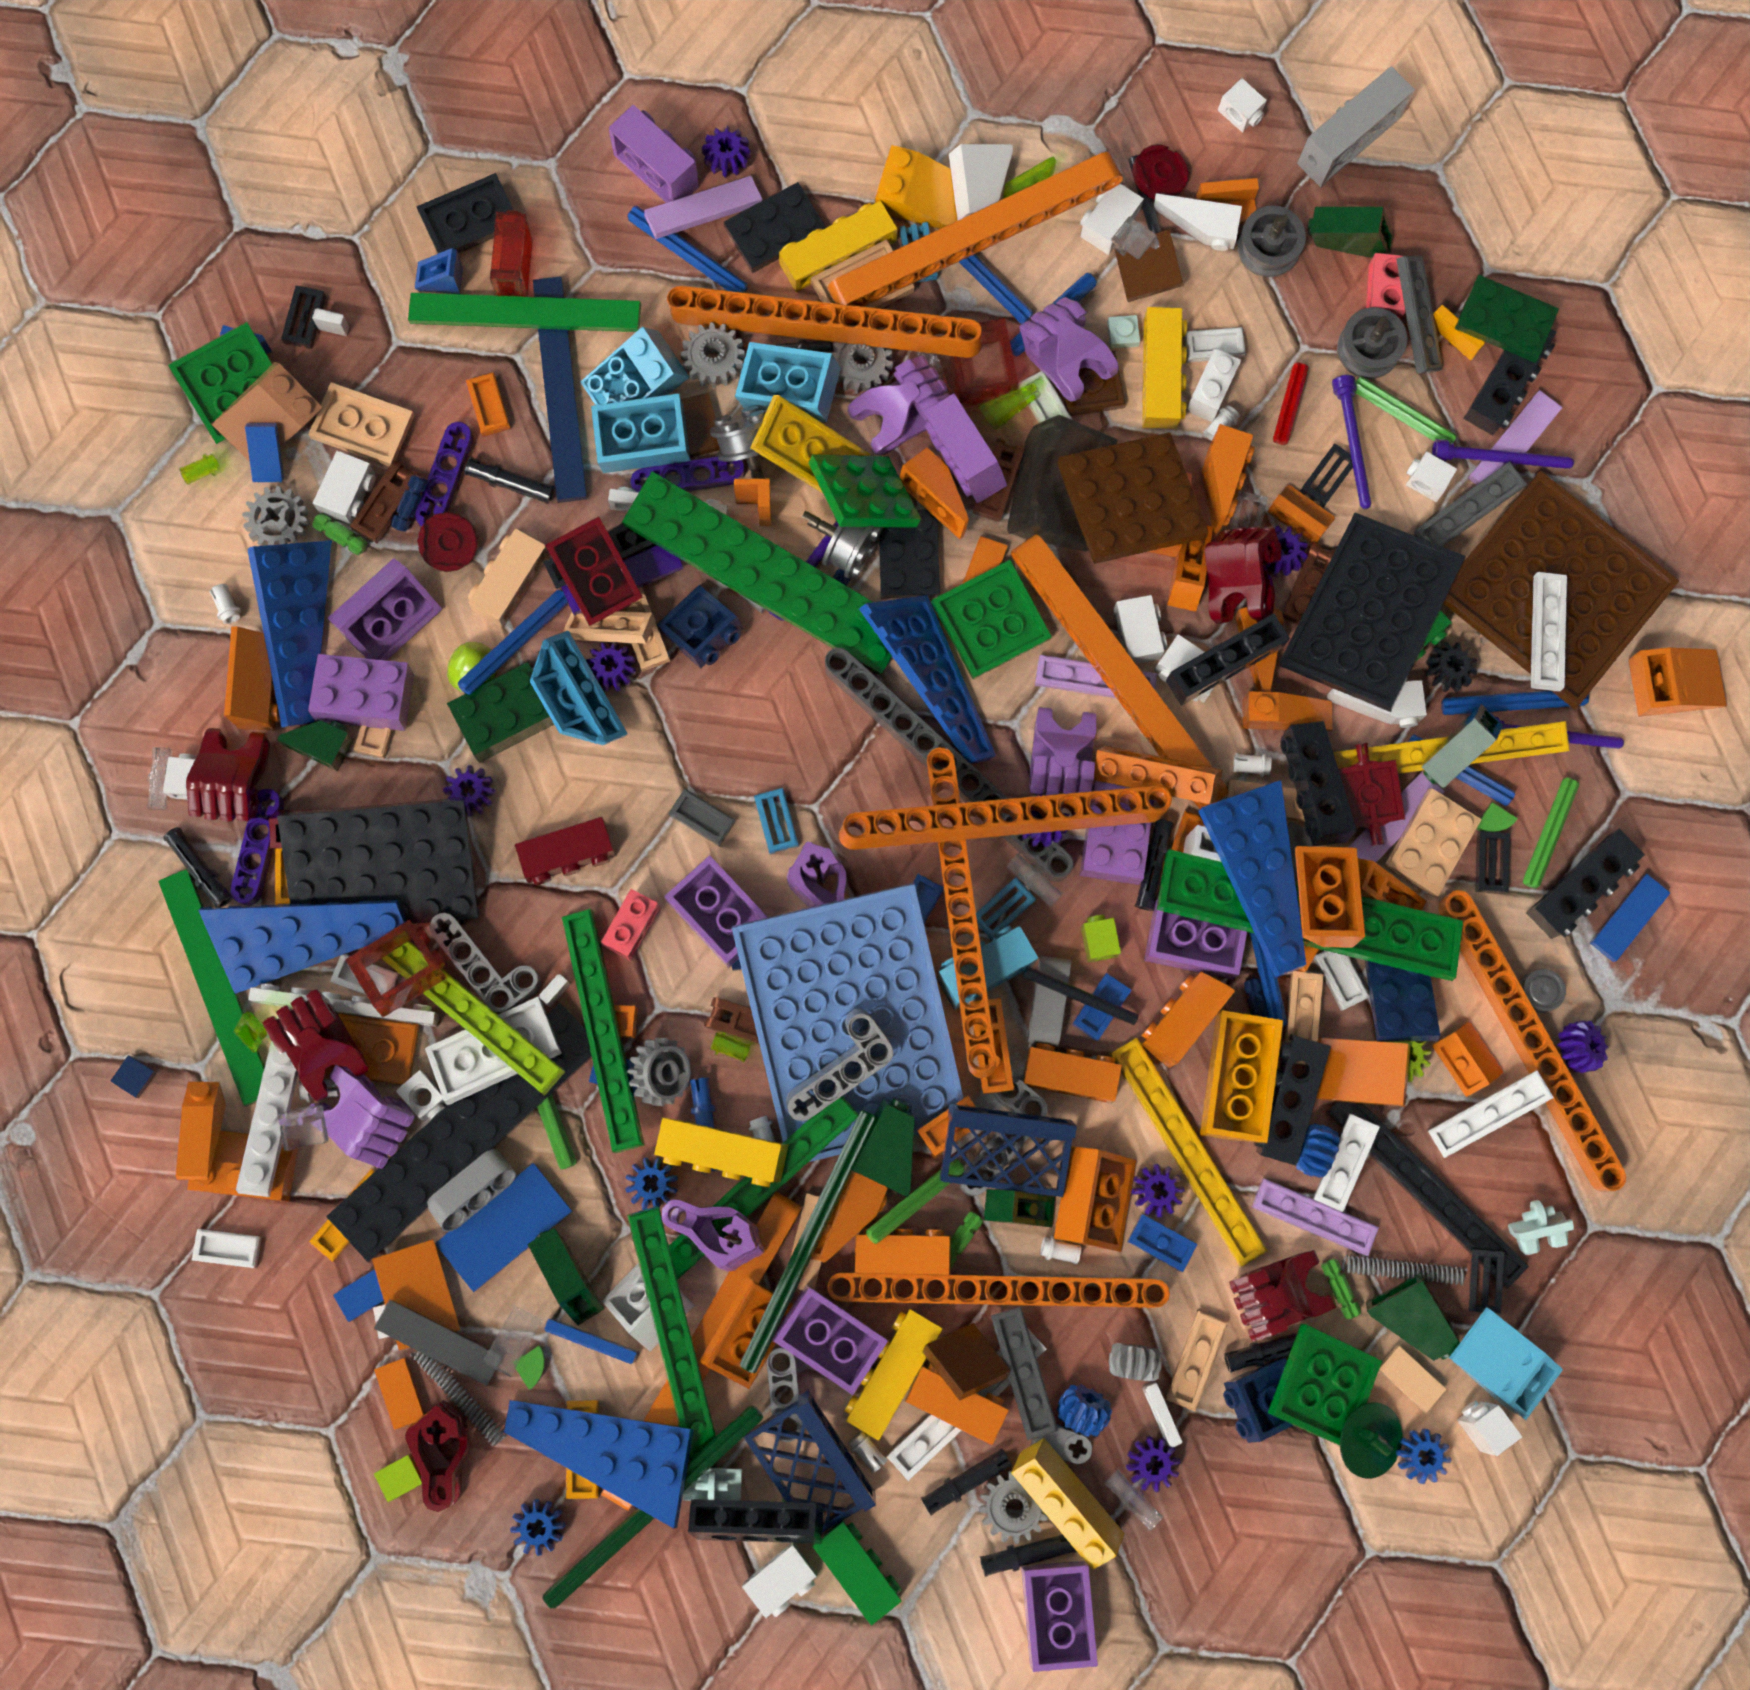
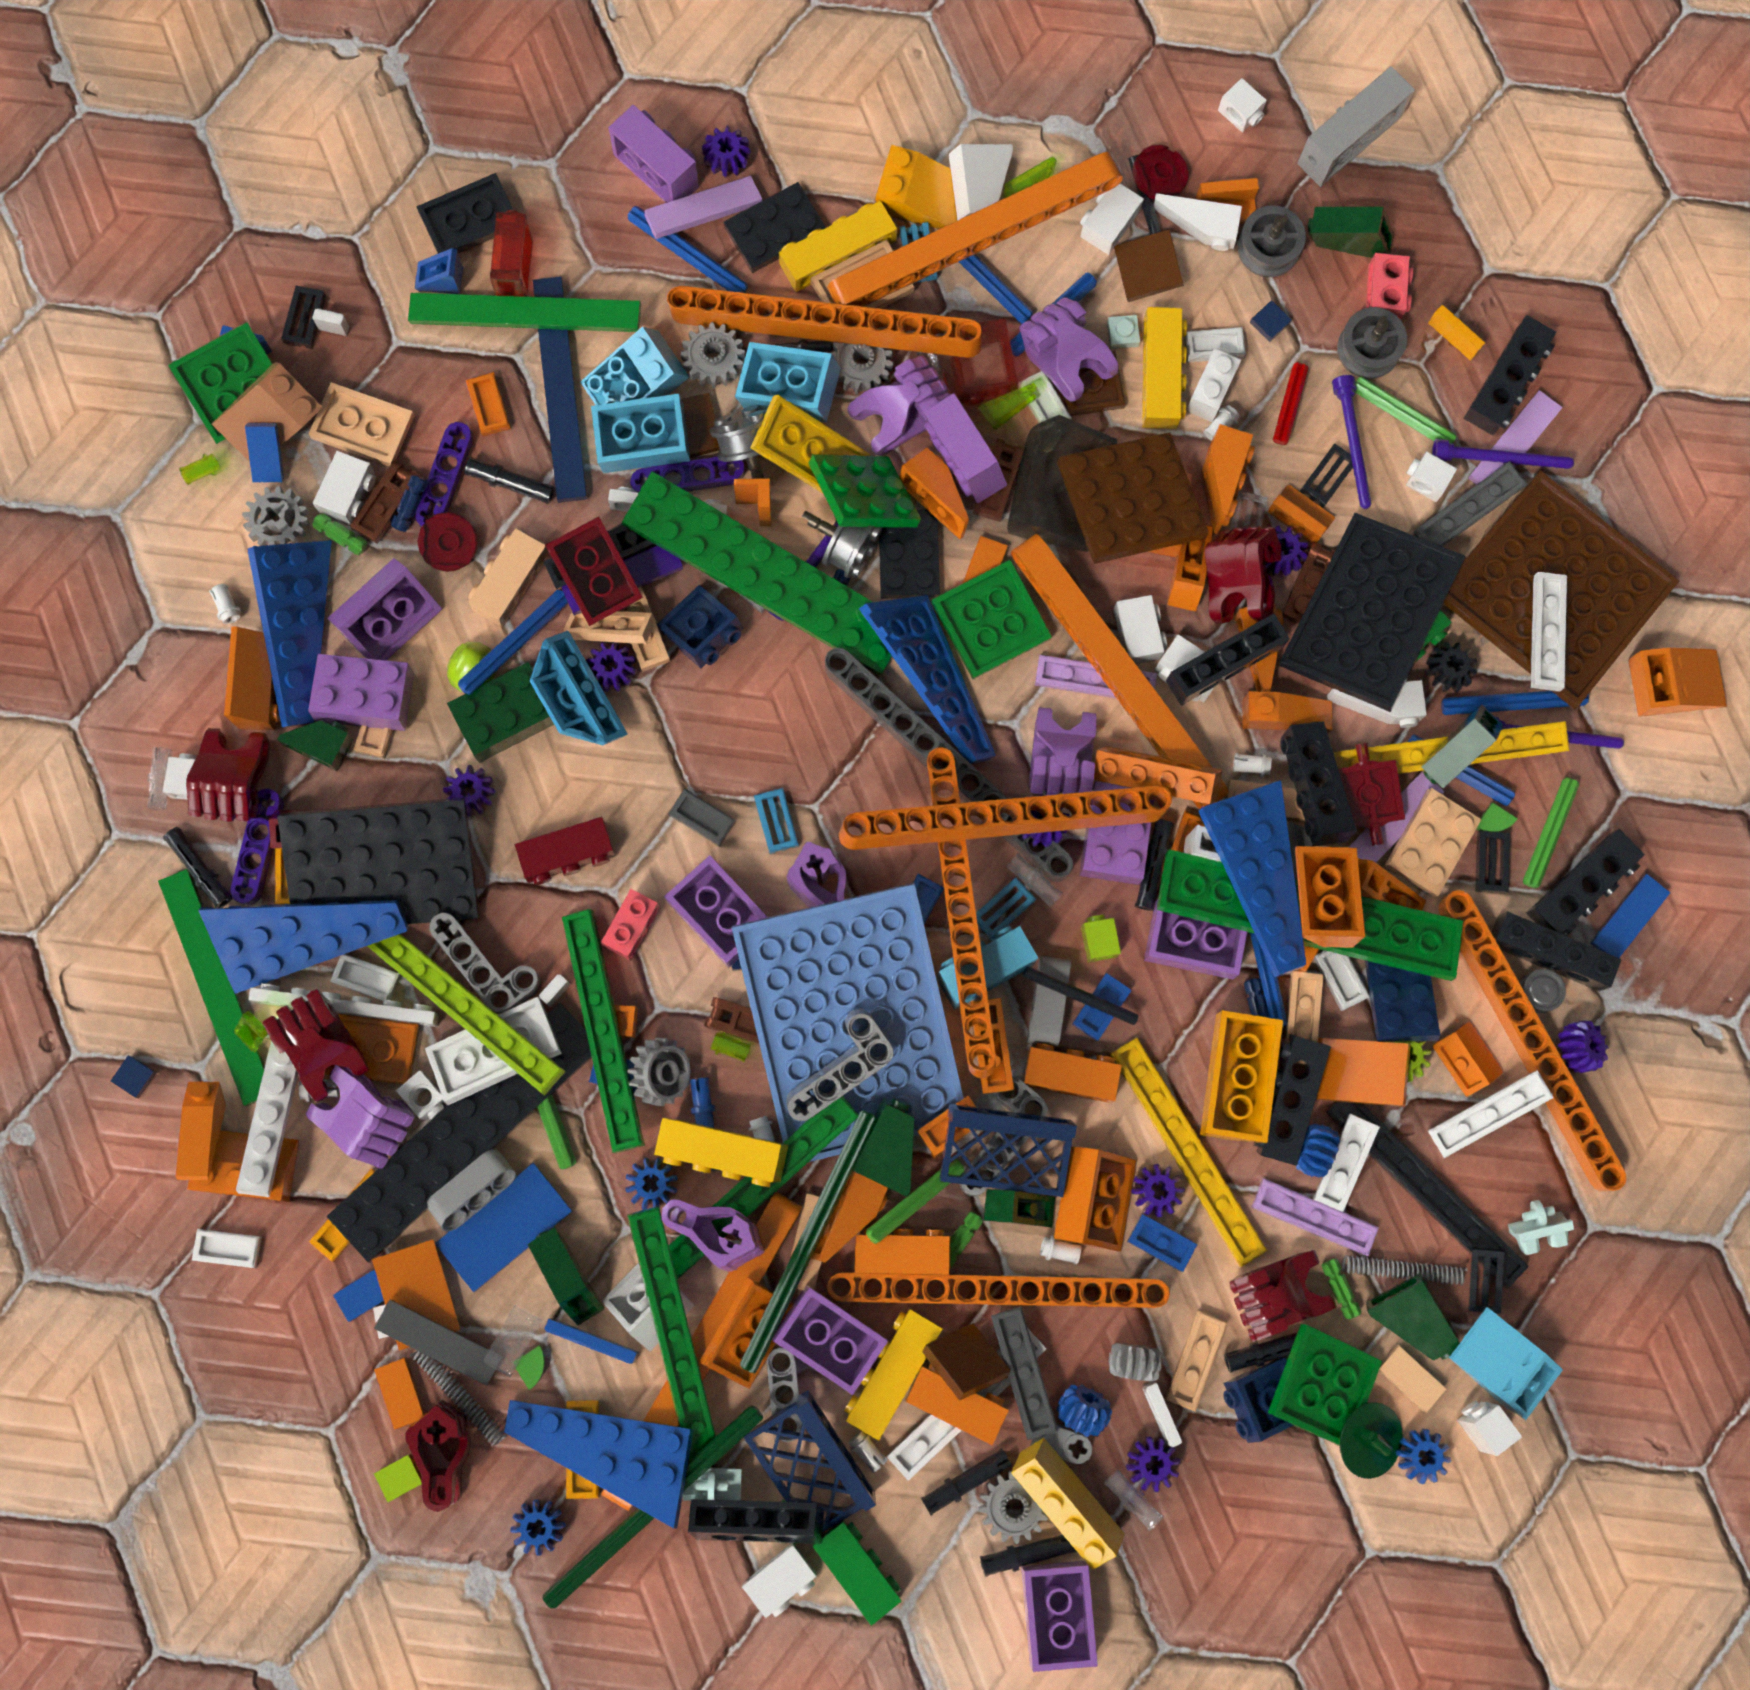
(303, 1127): clear panel -> none
(411, 987): clear red window -> none
(1134, 239): clear panel -> none
(1185, 1018): orange slope -> none
(1270, 321): none -> dark blue tile
(1419, 314): dark grey tile -> none
(1506, 318): dark green plate -> none
(1555, 951): none -> black brick

